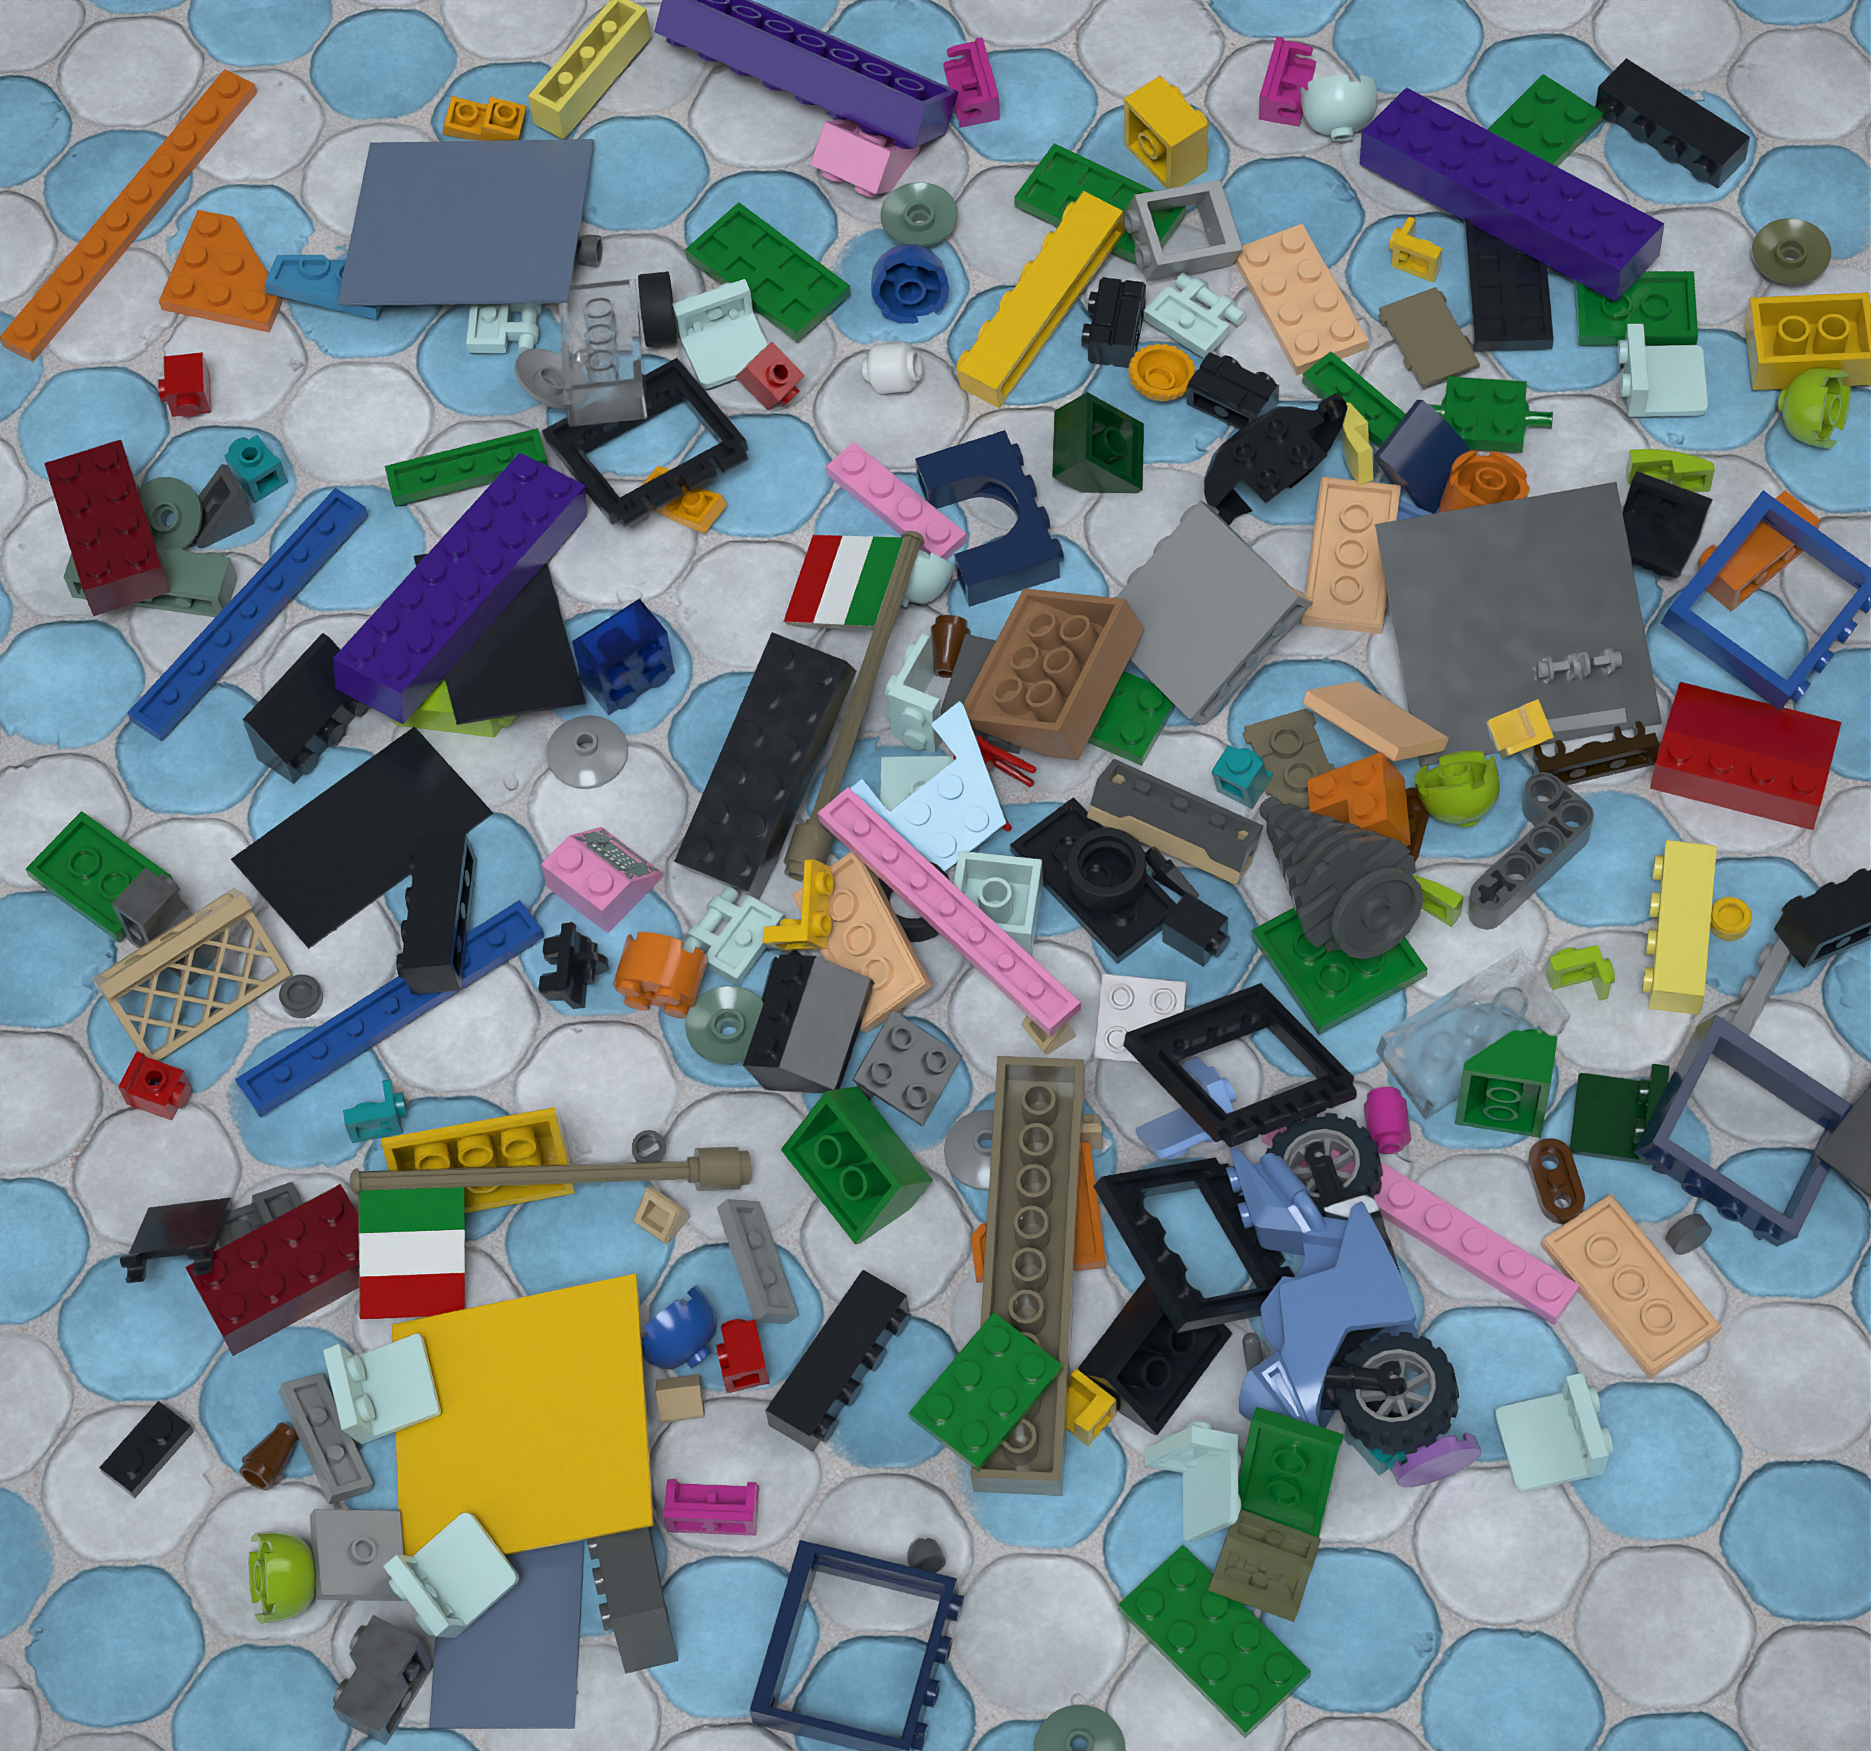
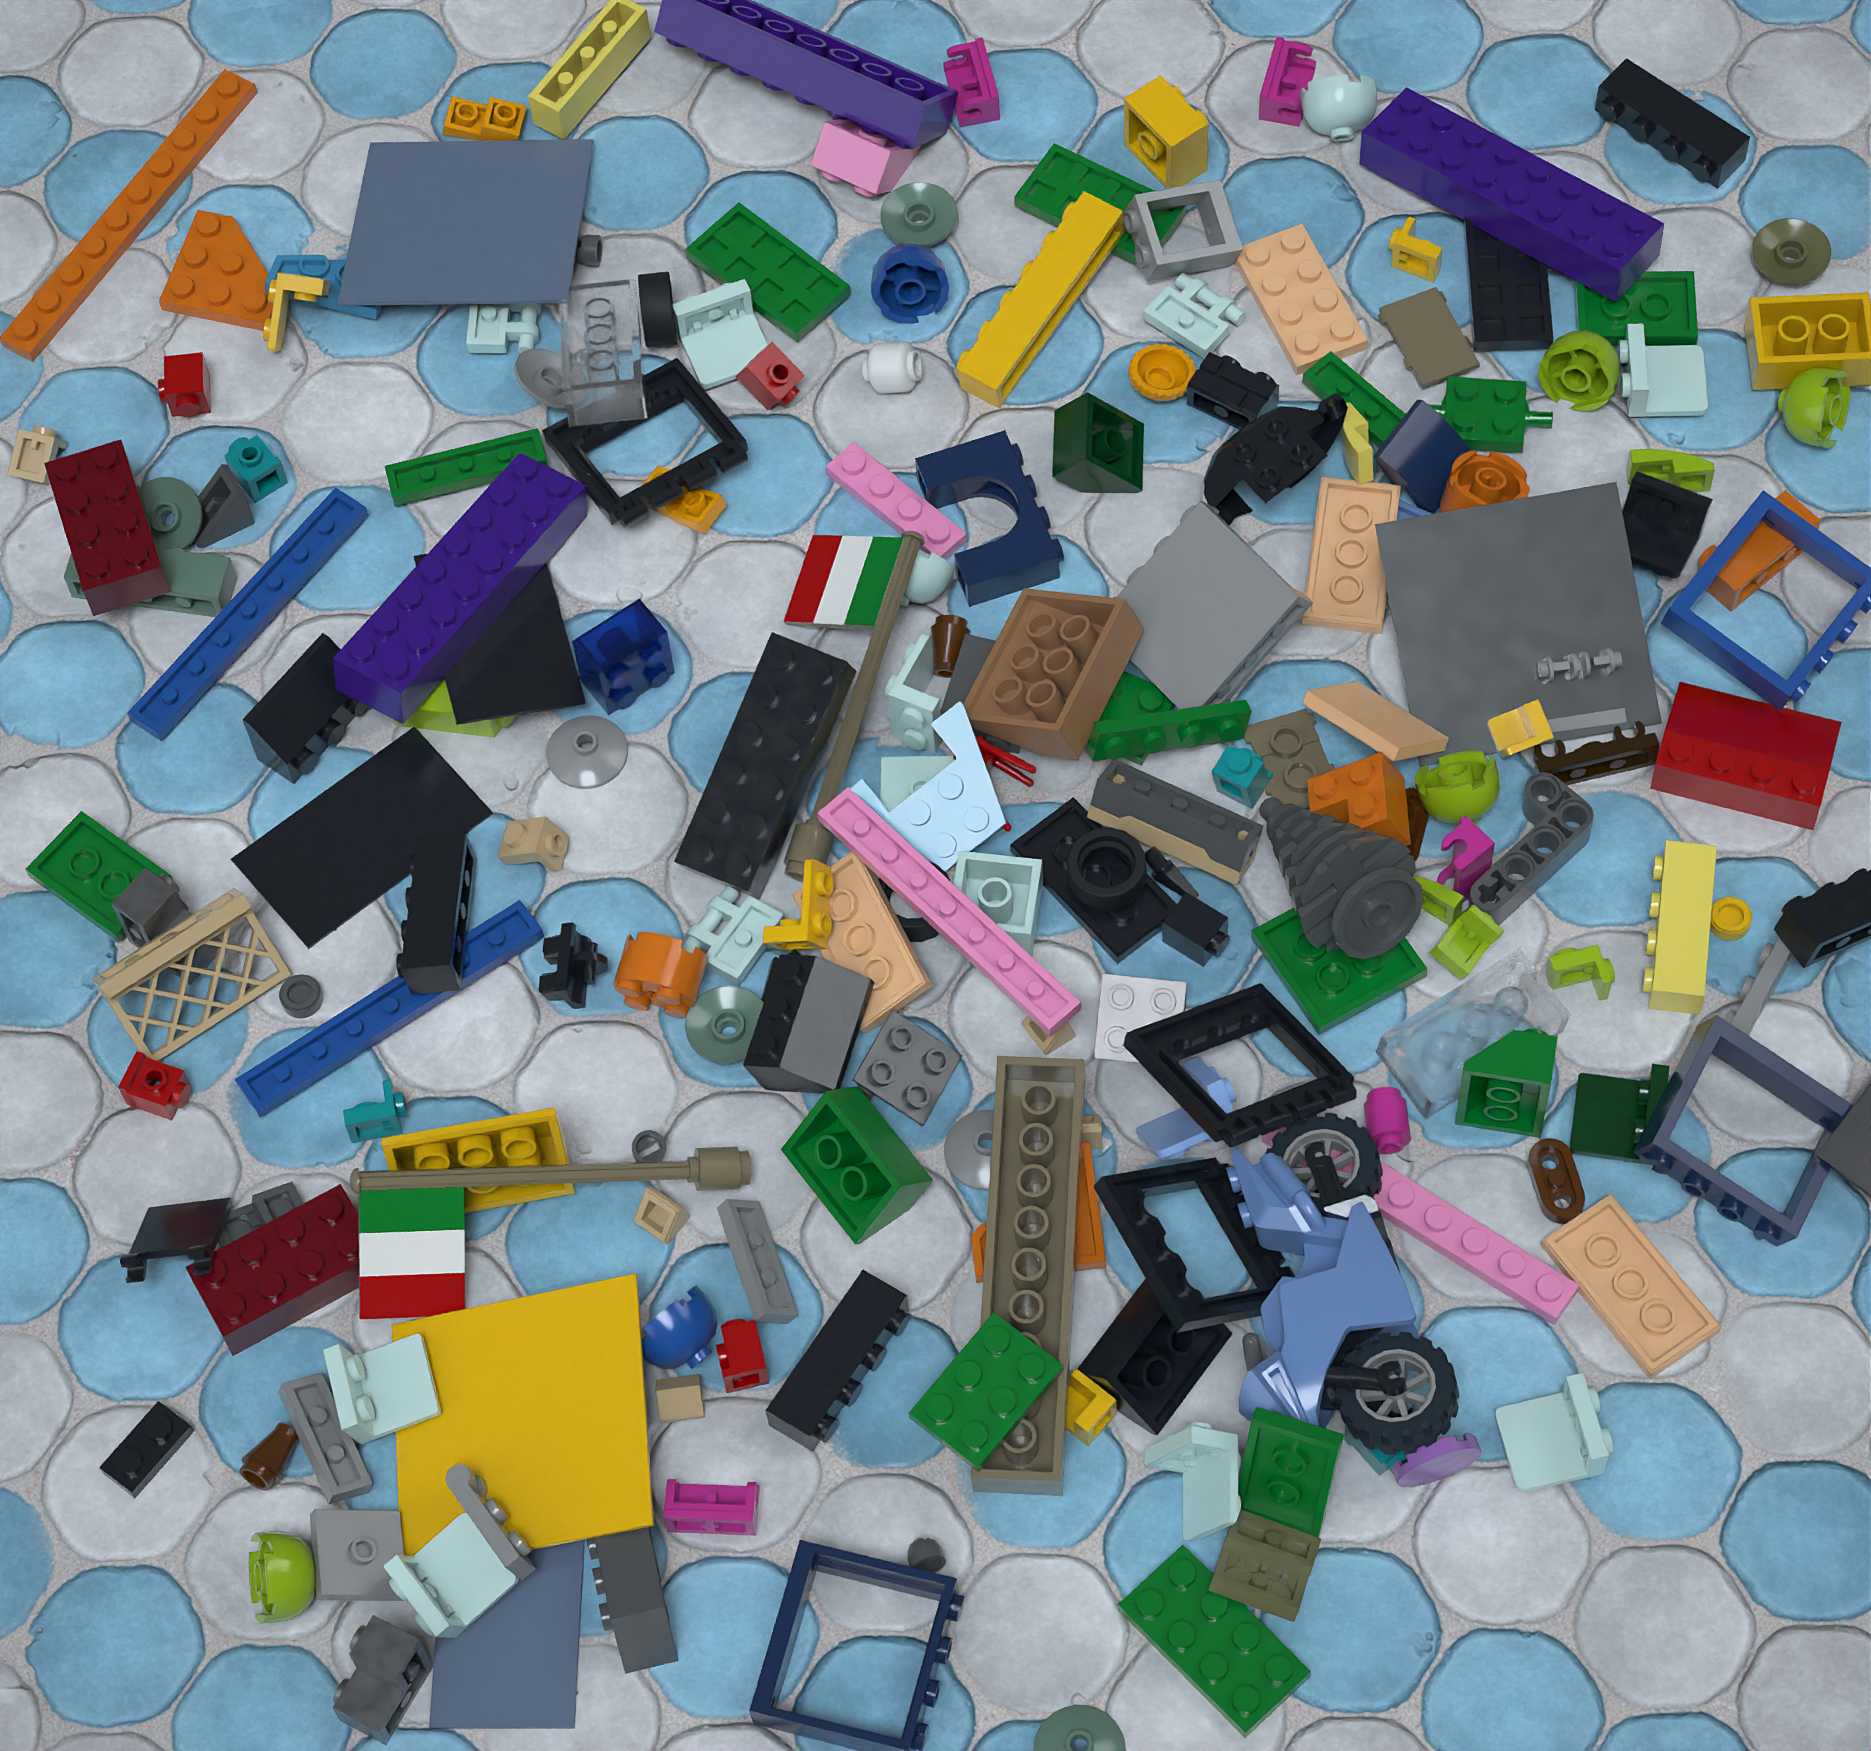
(31, 453): none -> tan bracket
(304, 288): none -> yellow bracket
(489, 1519): none -> light grey plate
(532, 842): none -> tan bracket
(599, 876): bright pink slope -> none
(1115, 322): black brick -> none
(1168, 730): none -> green plate
(1466, 941): none -> lime bracket
(1470, 856): none -> dark pink hinge
(1548, 121): green plate -> none
(1580, 370): none -> lime cylinder
(1688, 1234): dark grey tile -> none

